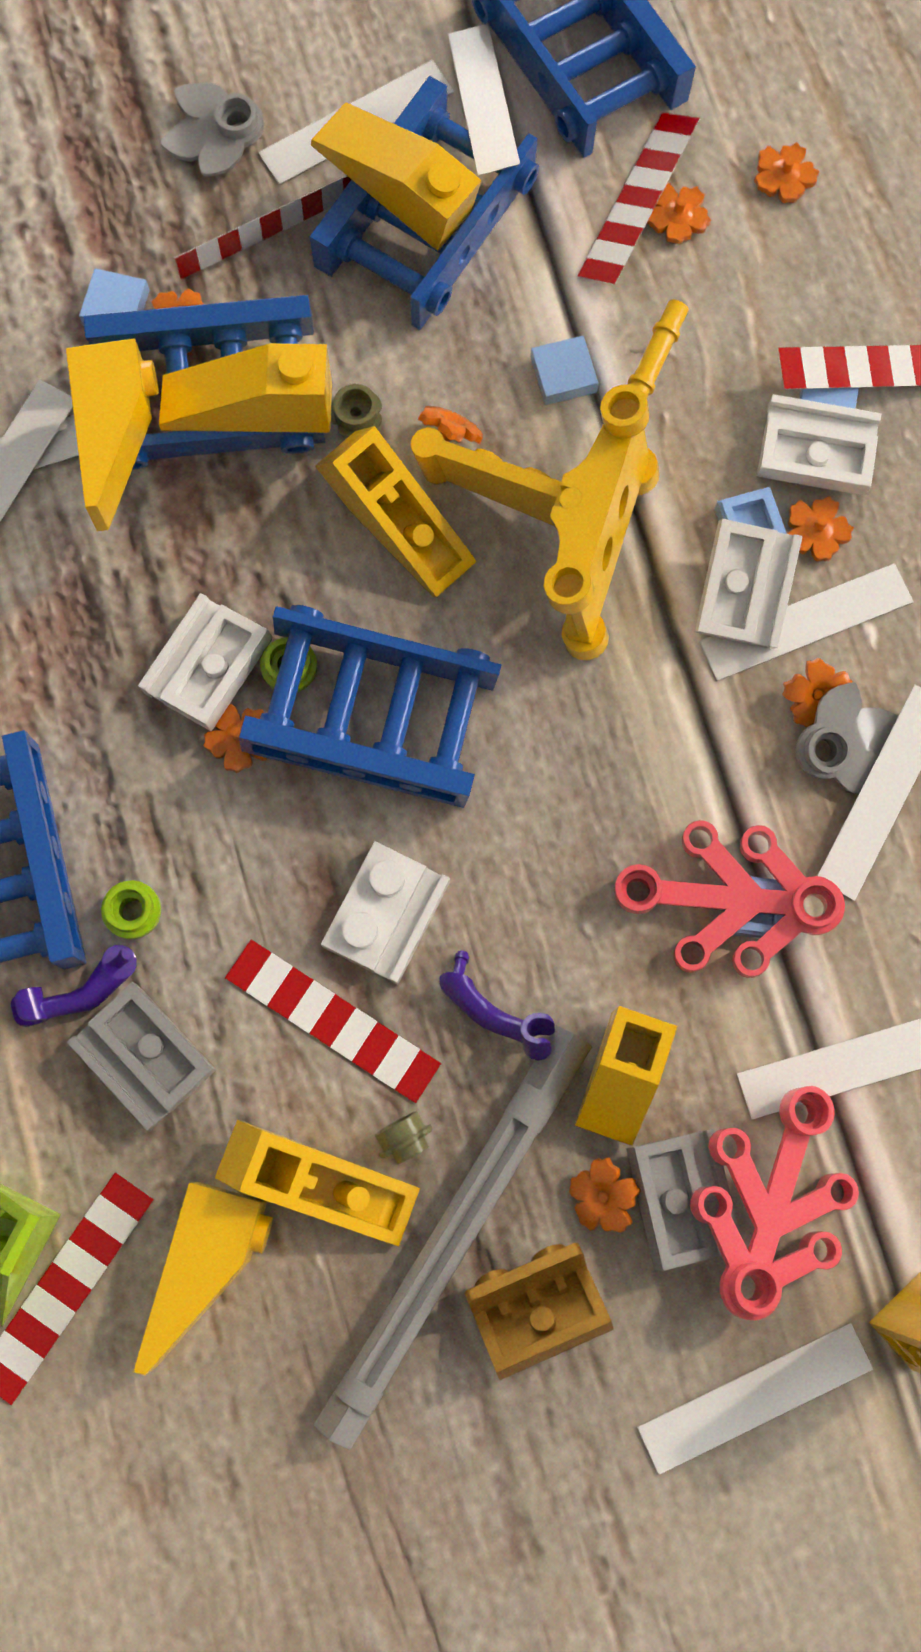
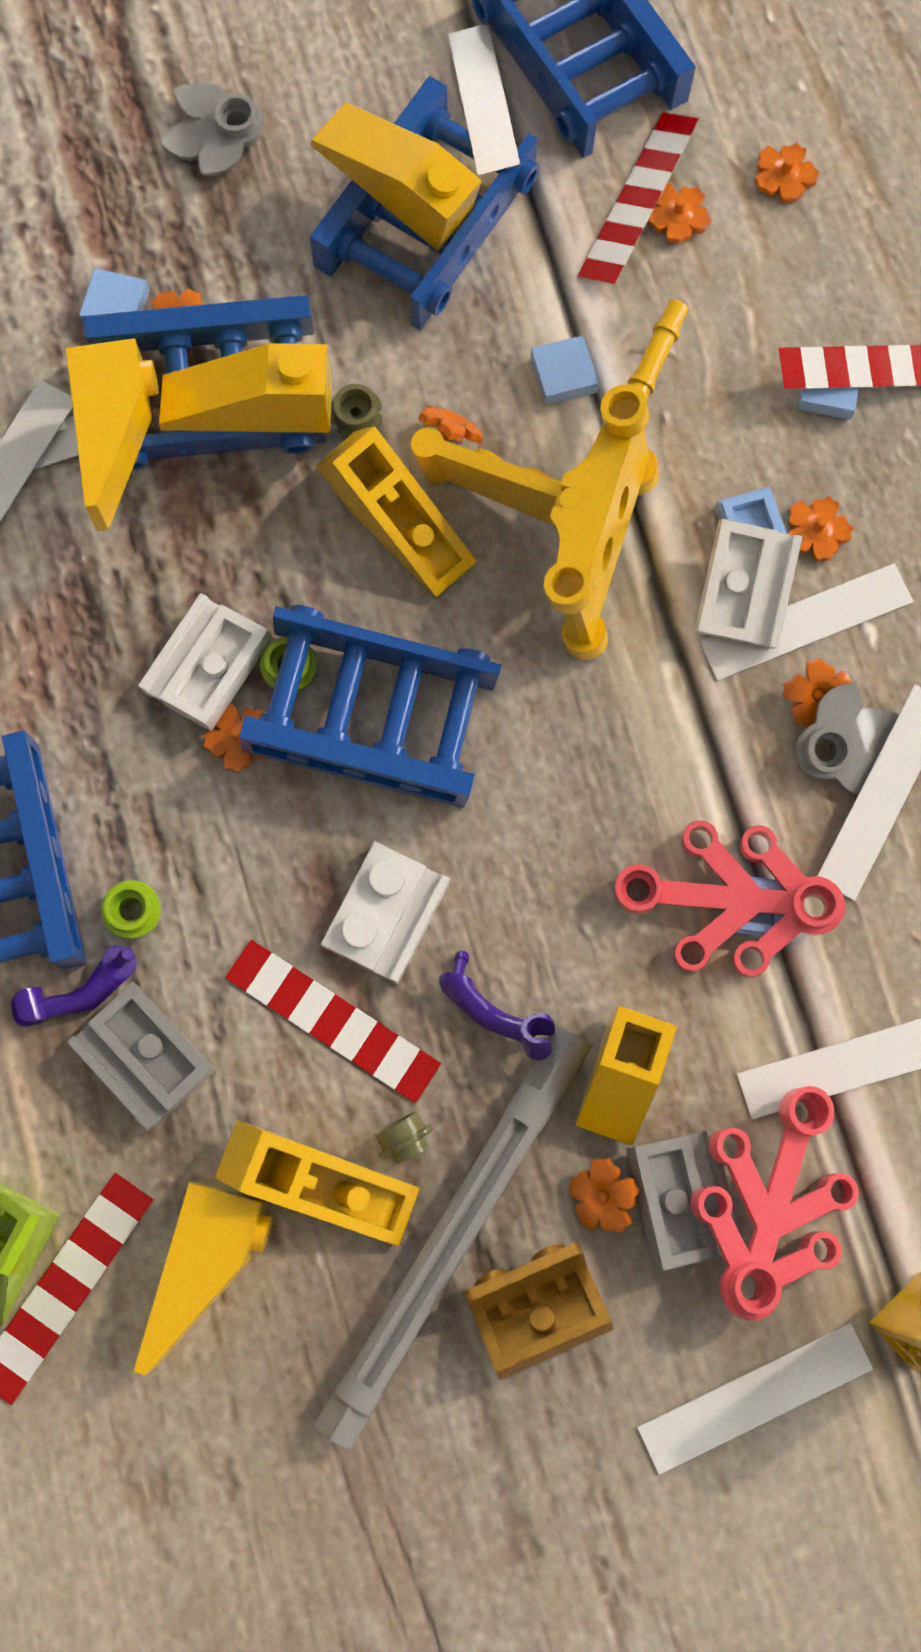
(260, 228): sticker -> none
(297, 155): white sticker -> none
(819, 445): white plate -> none

